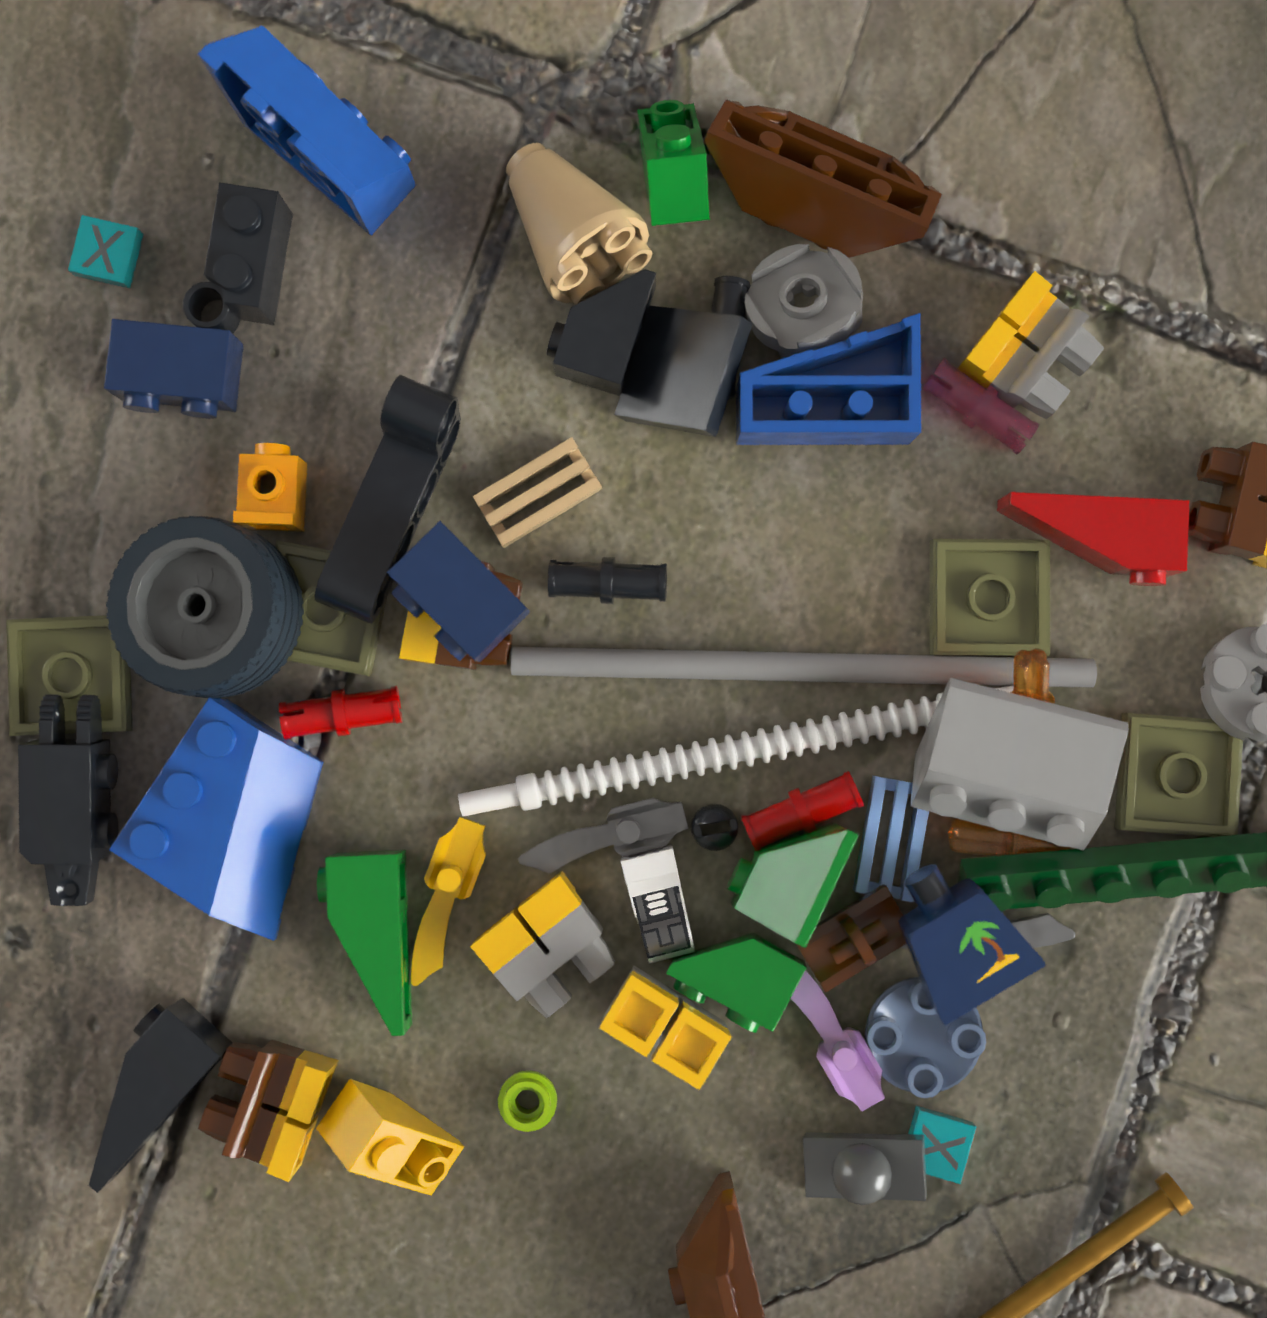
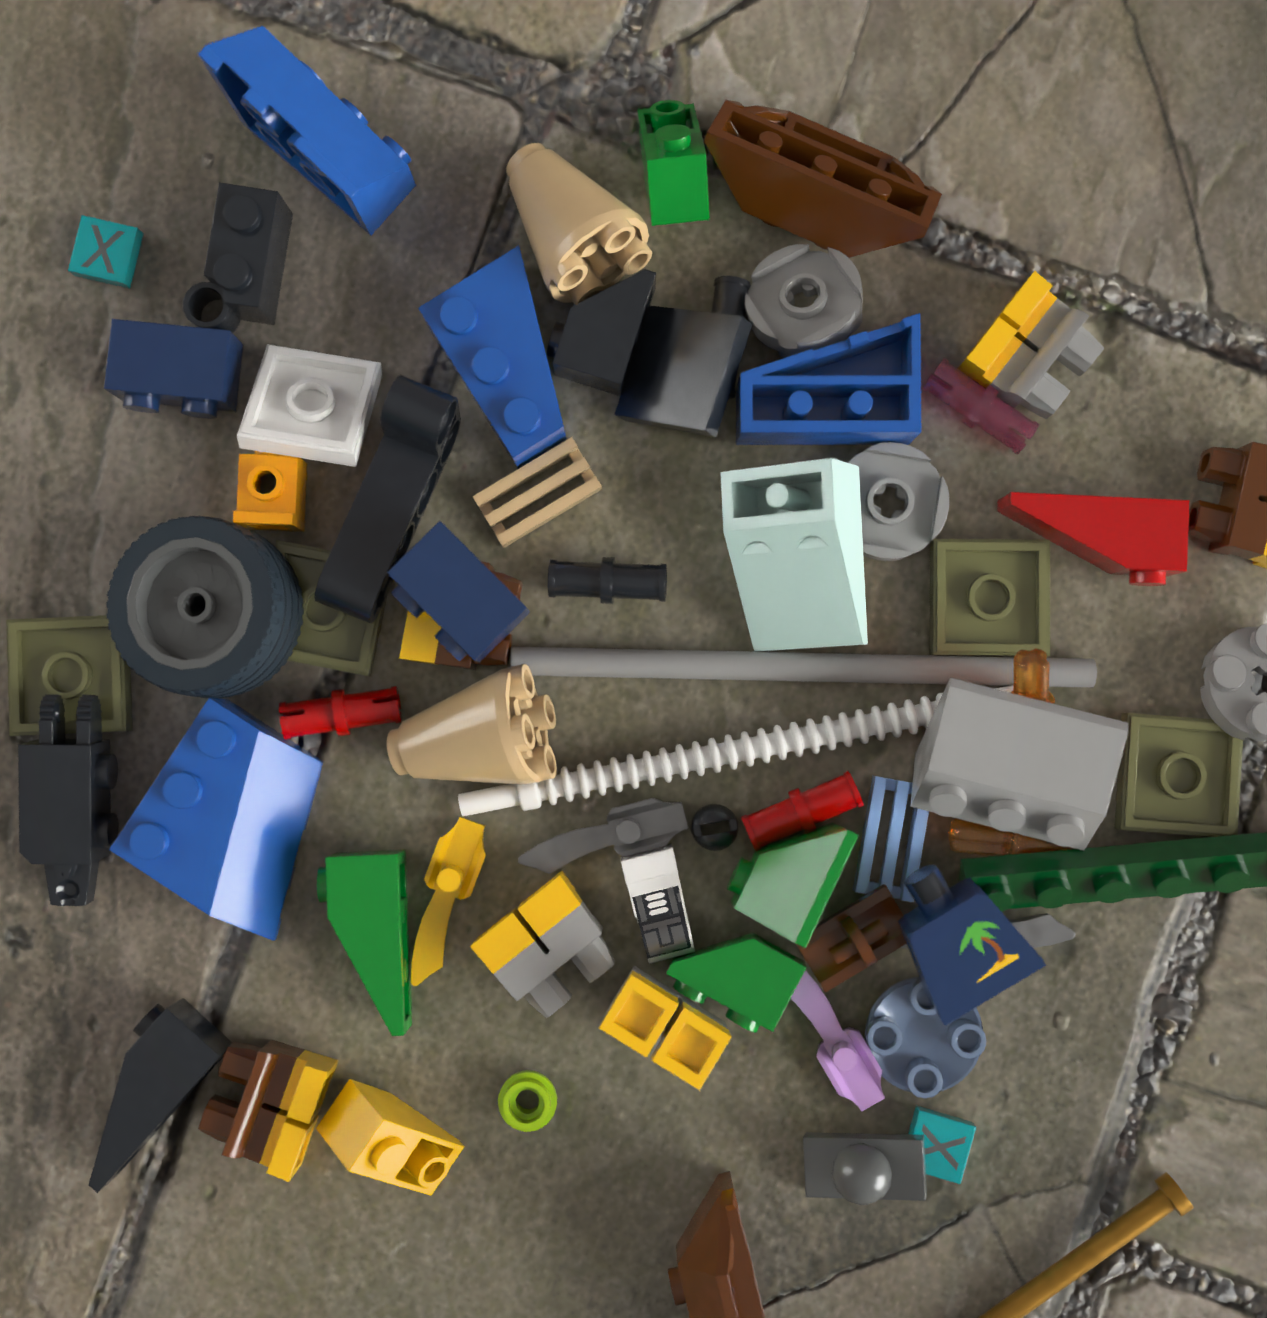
(310, 405): none -> white tile
(480, 734): none -> tan cone
(499, 354): none -> blue wedge
(797, 553): none -> light aqua slope
(914, 483): none -> light grey plate

